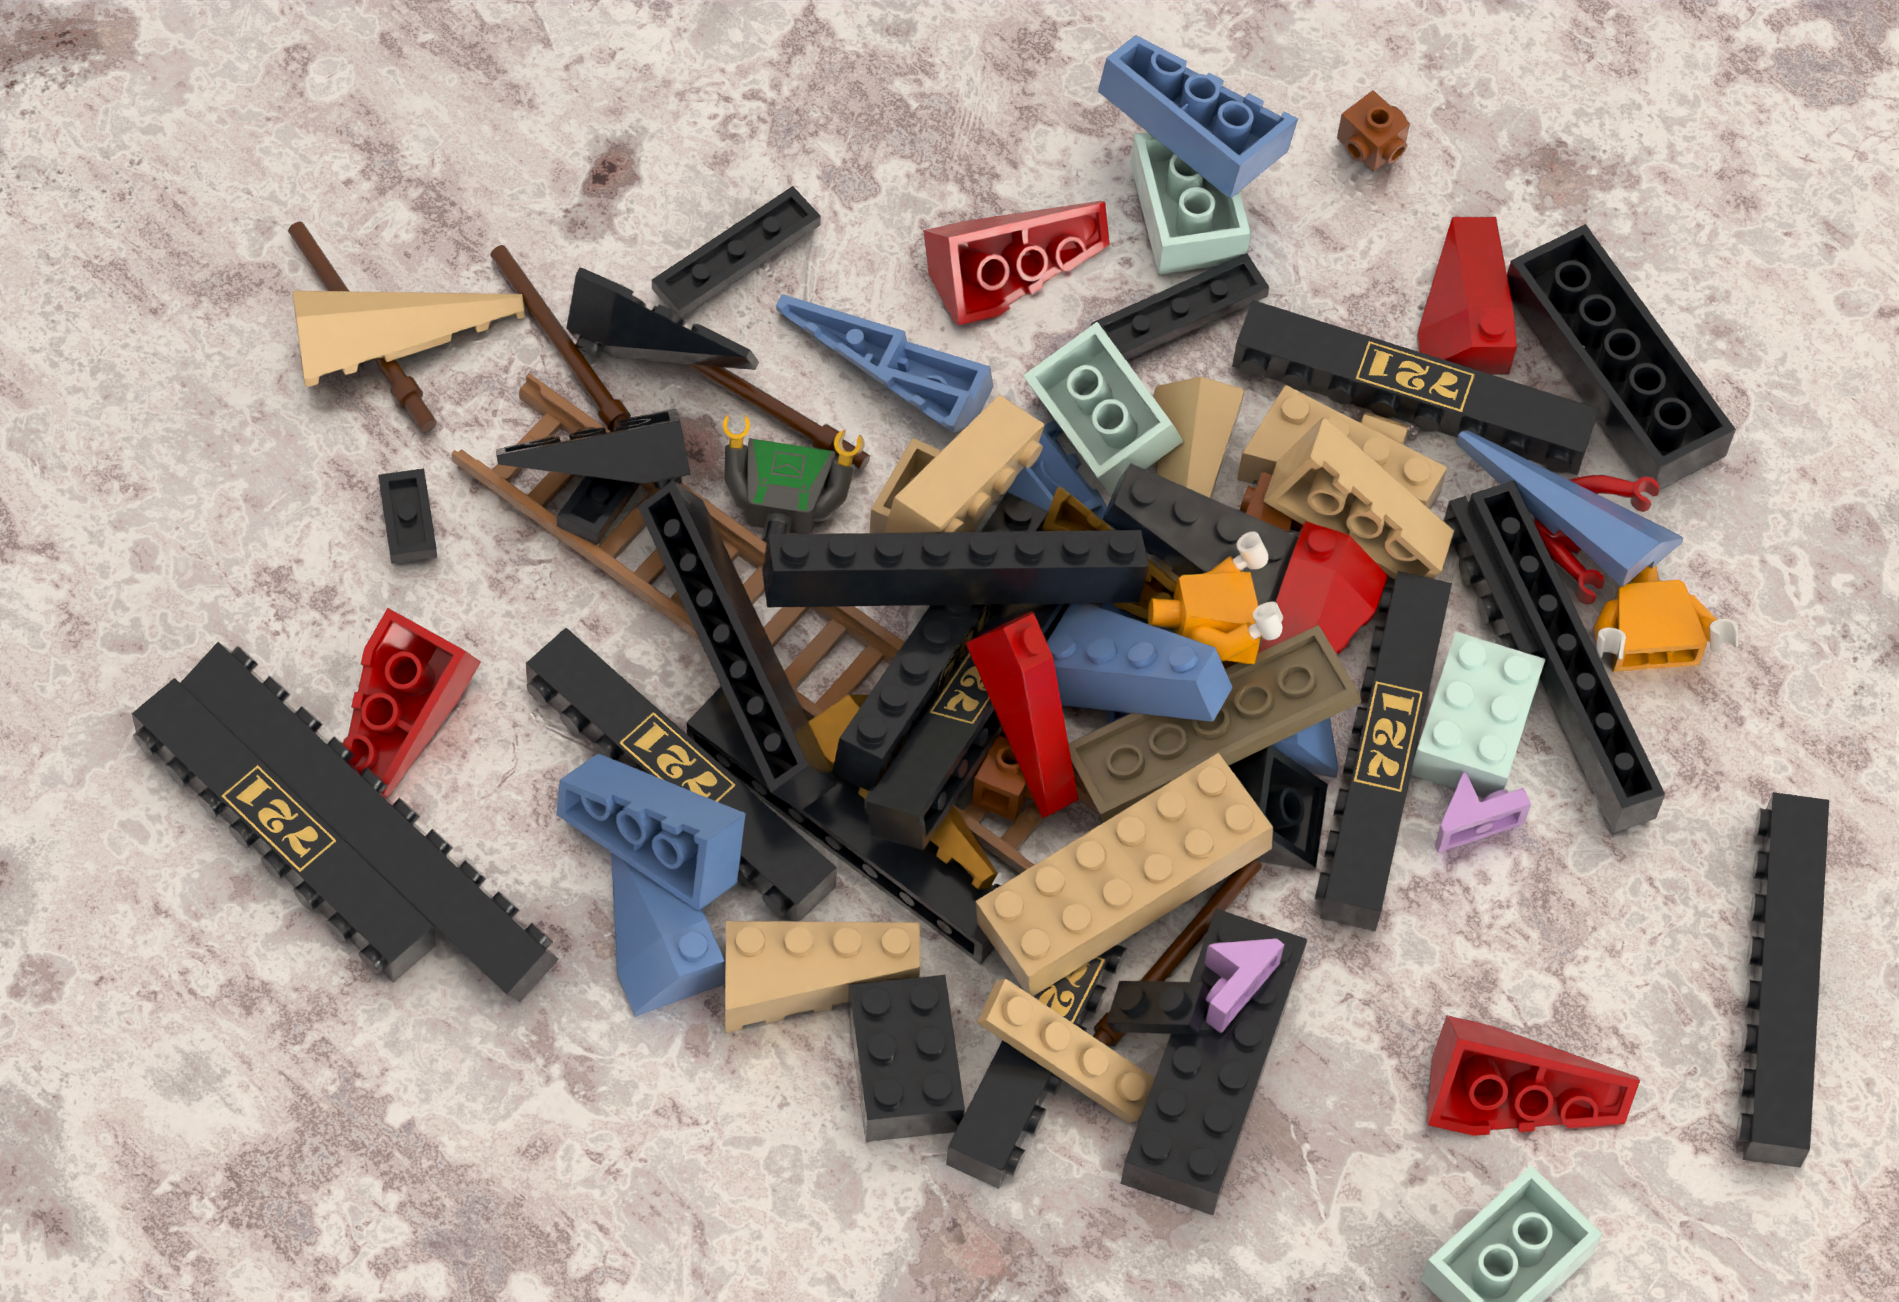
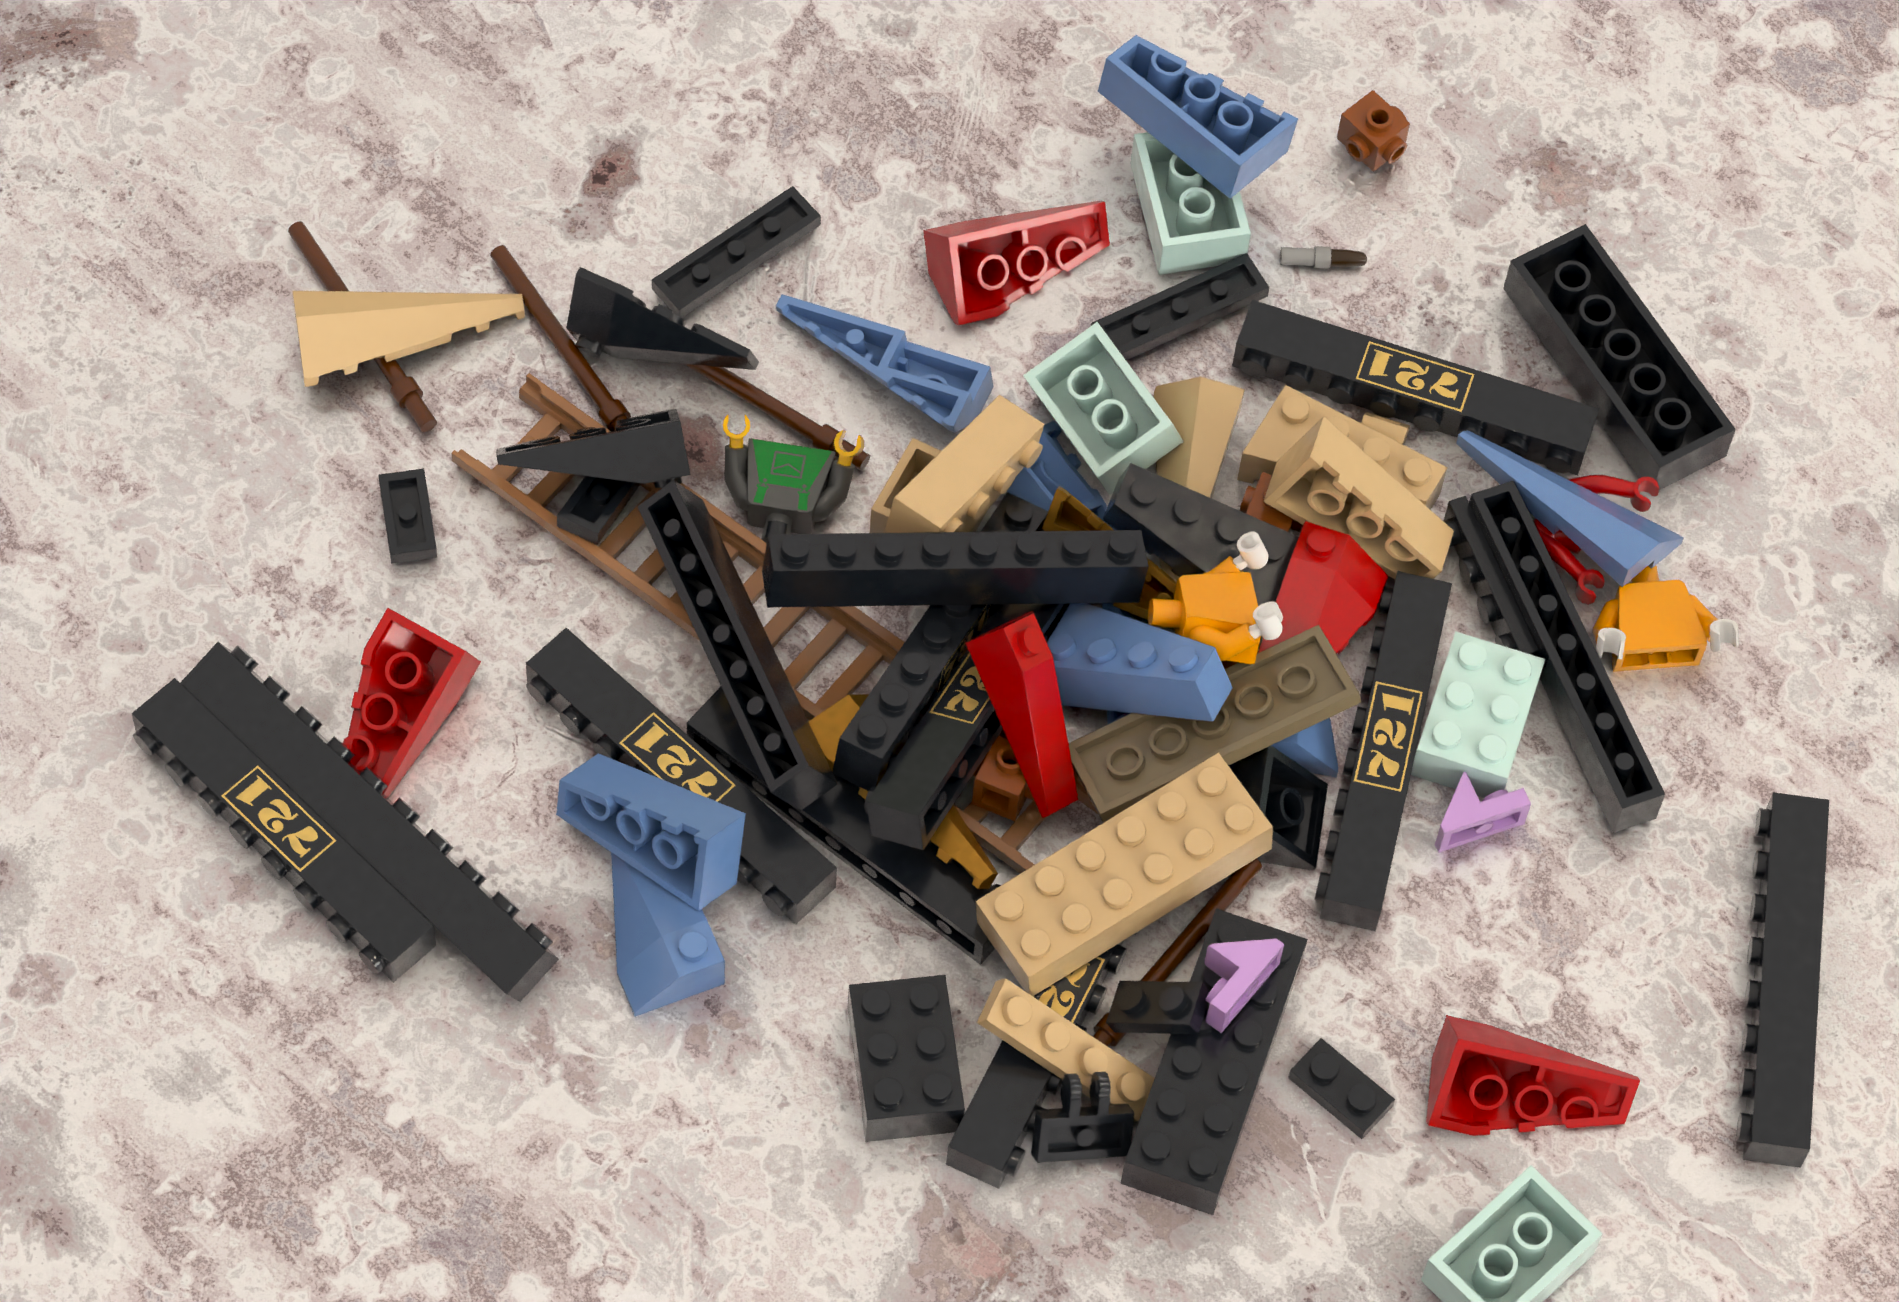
(809, 965): tan wedge -> none
(1083, 1131): none -> black hinge
(1321, 257): none -> light grey piece
(1341, 1088): none -> black plate
(1470, 301): red wedge -> none

